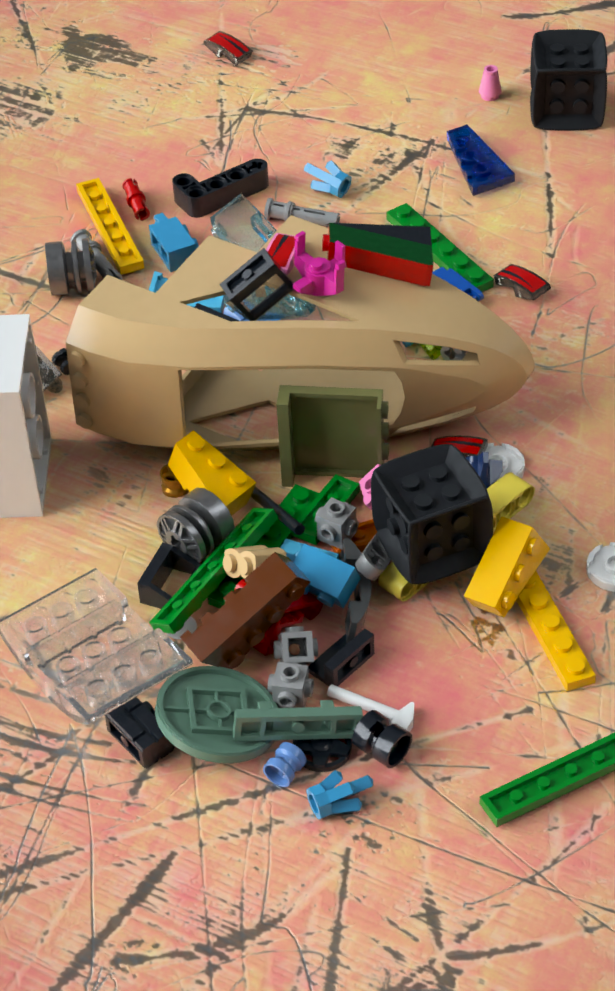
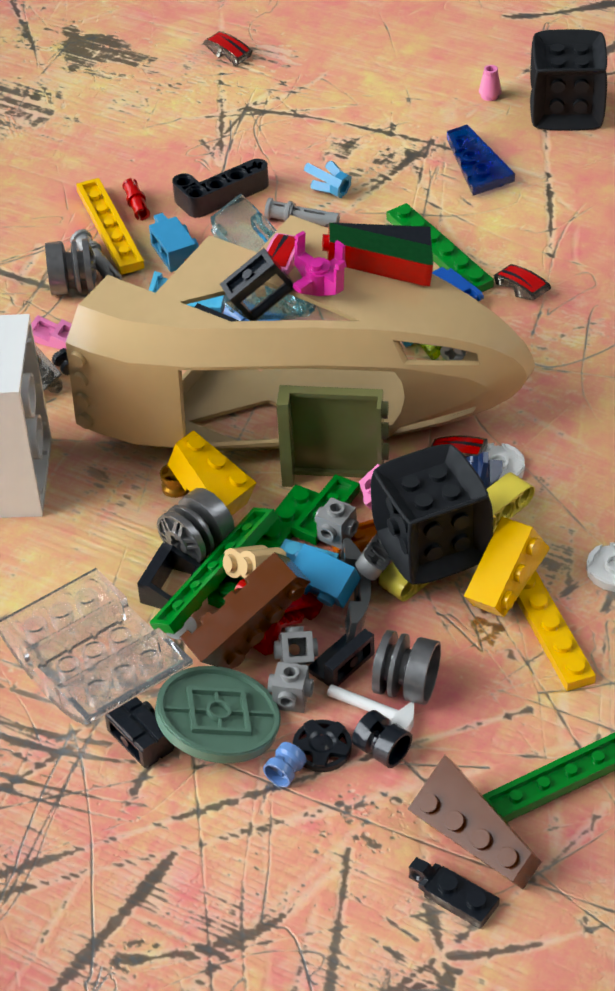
(50, 333): none -> bright pink slope
(283, 516): black bar -> none
(295, 723): sand green hinge -> none
(328, 801): dark azure rock -> none
(399, 665): none -> flat silver wheel
(454, 892): none -> black hinge
(466, 817): none -> wedge

